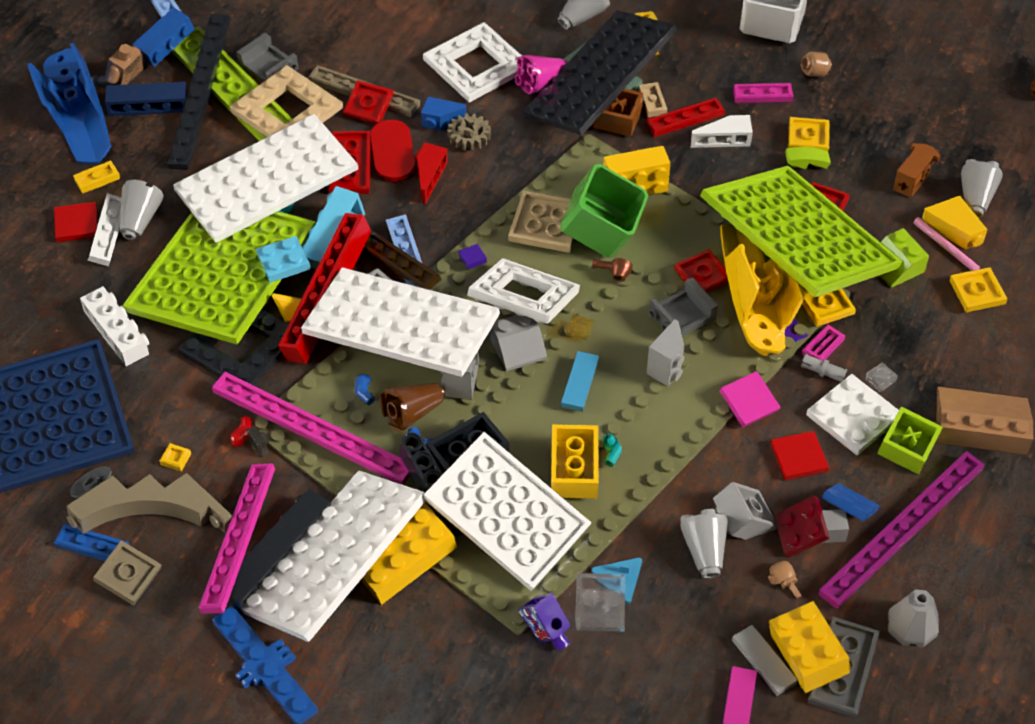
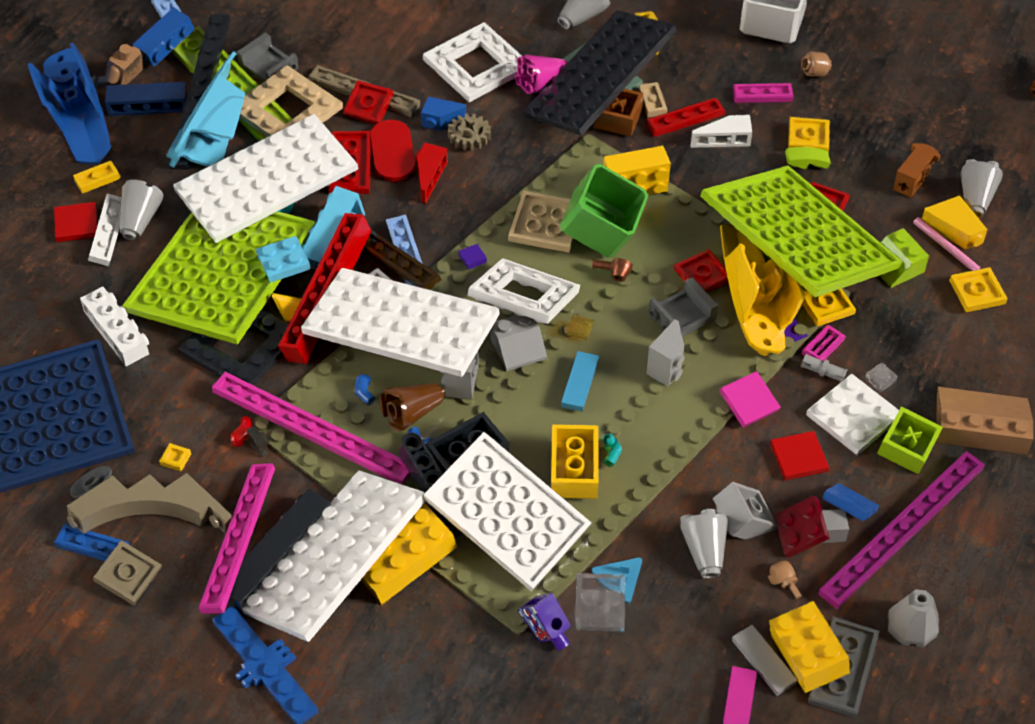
(211, 122): none -> medium azure piece

